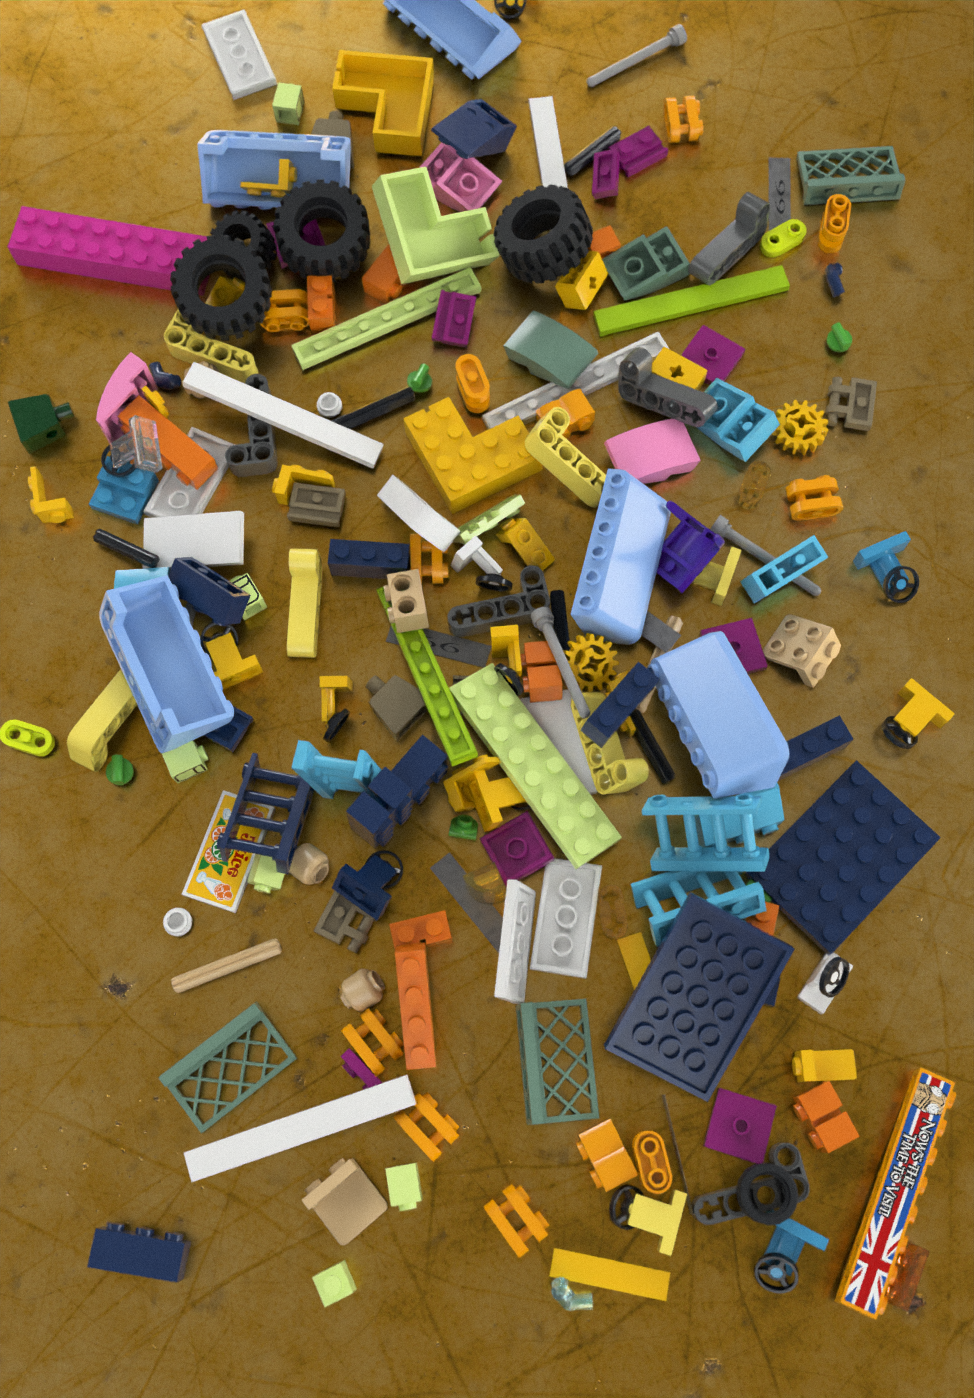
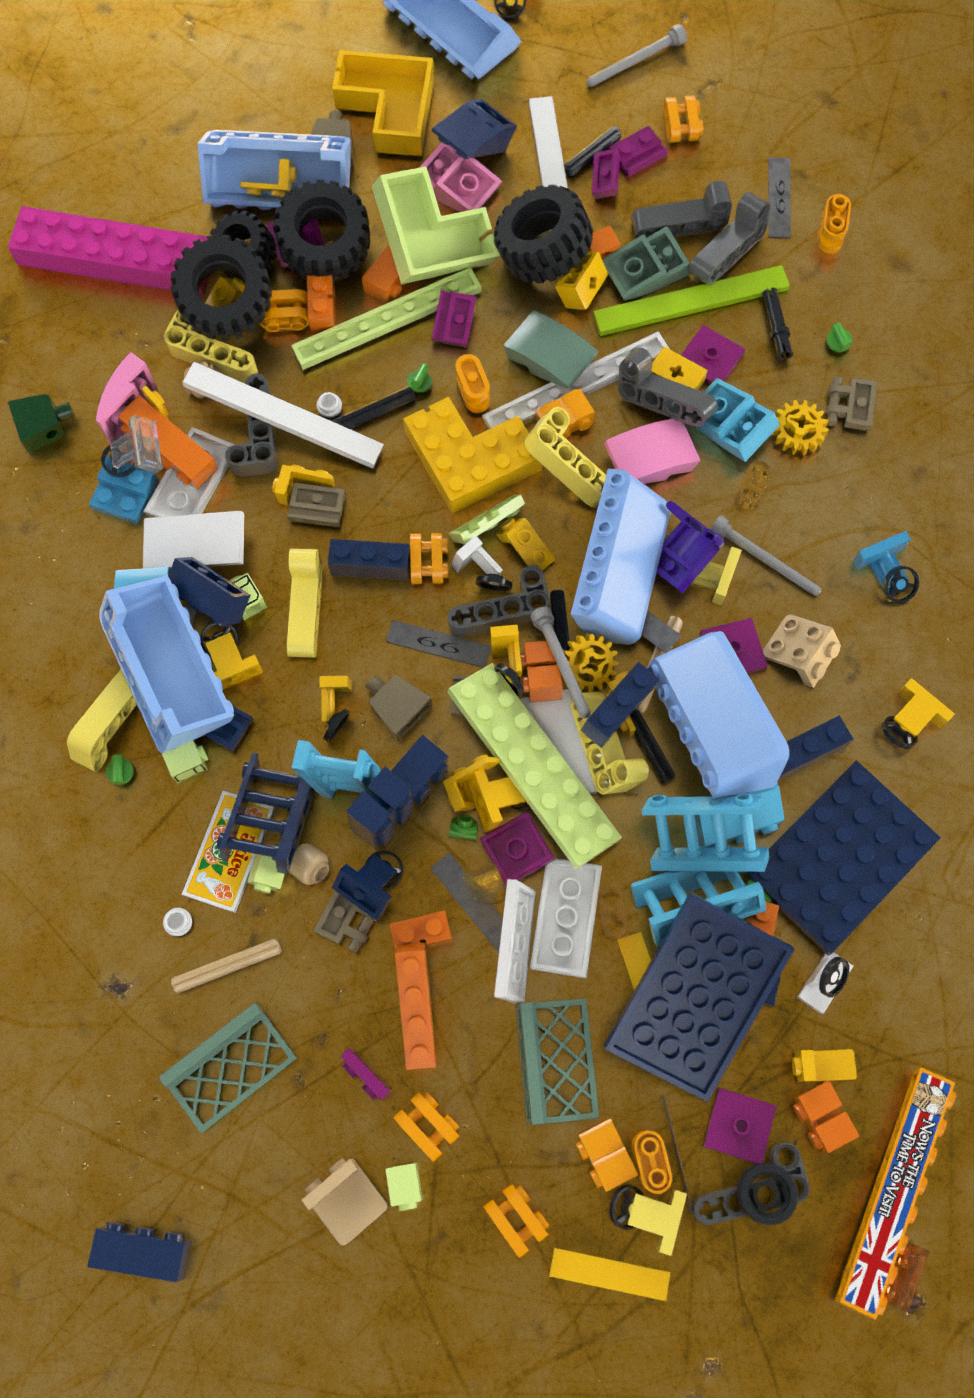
(29, 737): neon yellow plate -> none
(47, 511): yellow bracket -> none
(126, 548): black axle -> none
(164, 379): dark blue arm -> none
(239, 54): white tile -> none
(288, 103): yellowish green brick -> none
(299, 1128): white tile -> none
(334, 1283): yellowish green brick -> none
(362, 990): tan head -> none
(390, 1042): light orange brick -> none
(406, 601): tan brick -> none
(418, 514): white beam -> none
(434, 691): lime tile -> none
(568, 1298): clear light blue arm -> none
(688, 216): none -> dark grey beam
(779, 332): none -> black pin
(784, 236): neon yellow plate -> none
(784, 569): medium azure slope -> none
(784, 1252): dark azure piece -> none
(814, 498): light orange brick -> none
(832, 273): dark blue arm -> none
(857, 188): sand green fence -> none

